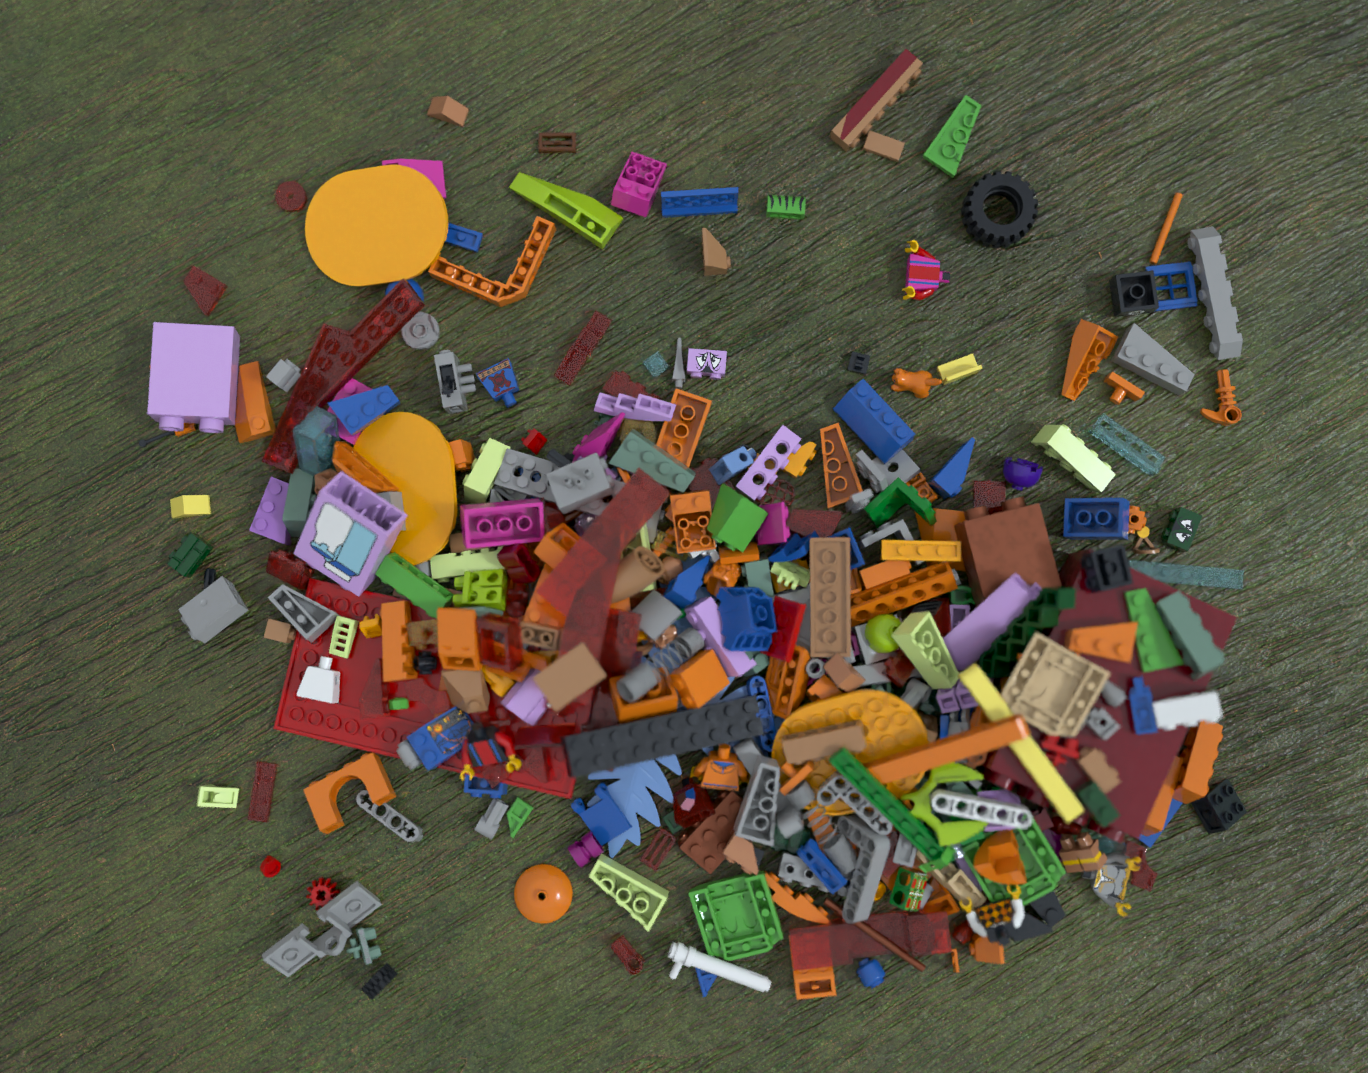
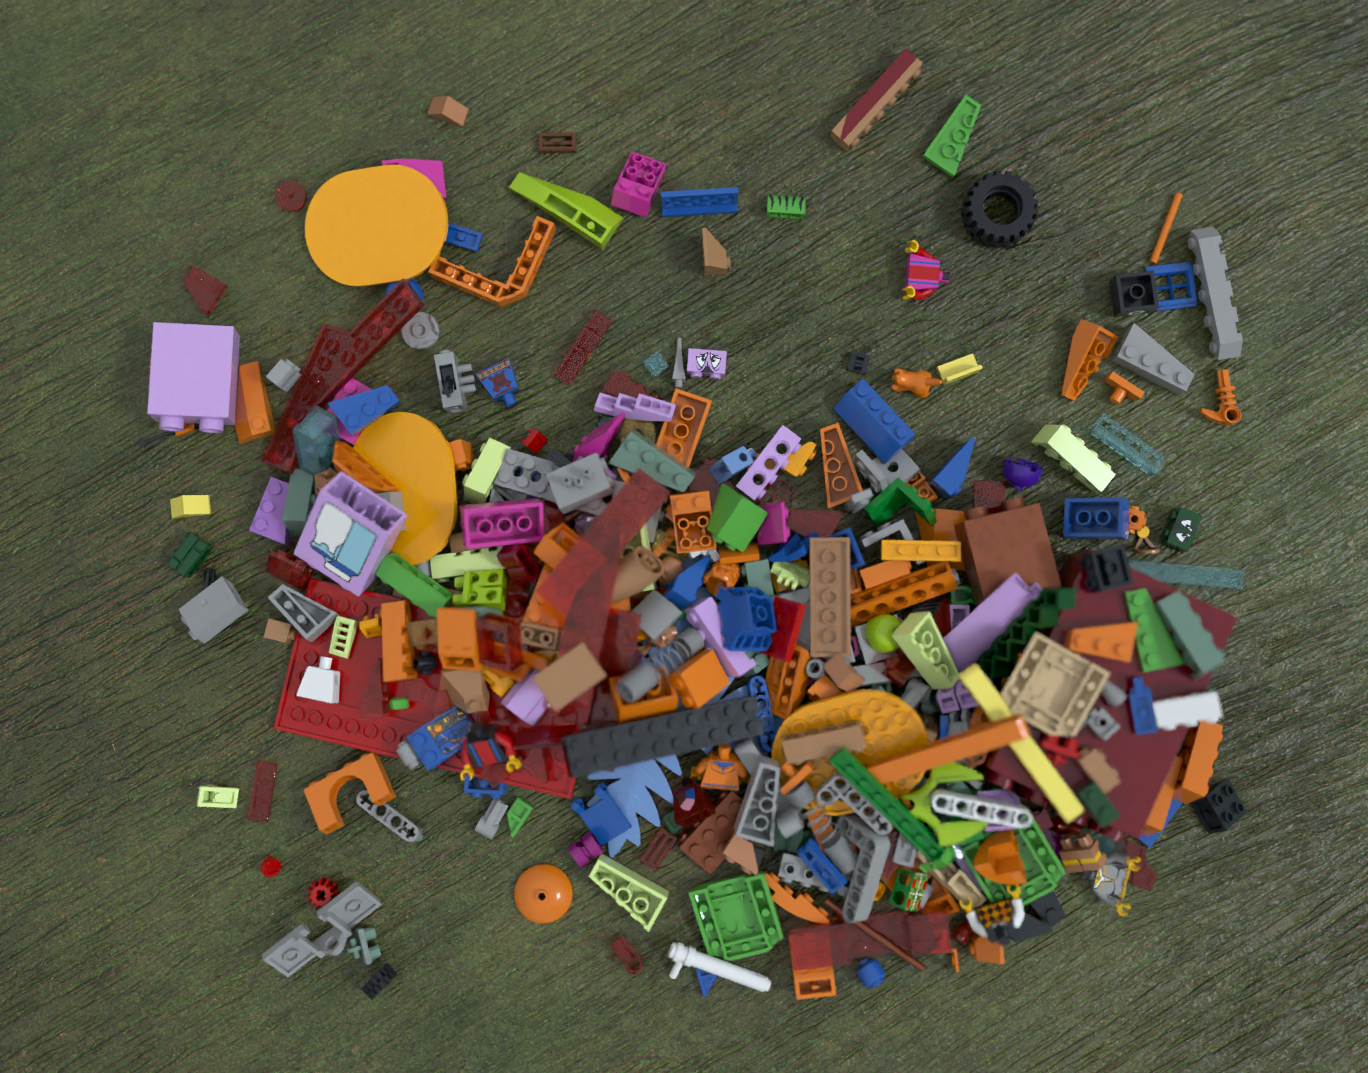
(883, 146): medium nougat tile -> none

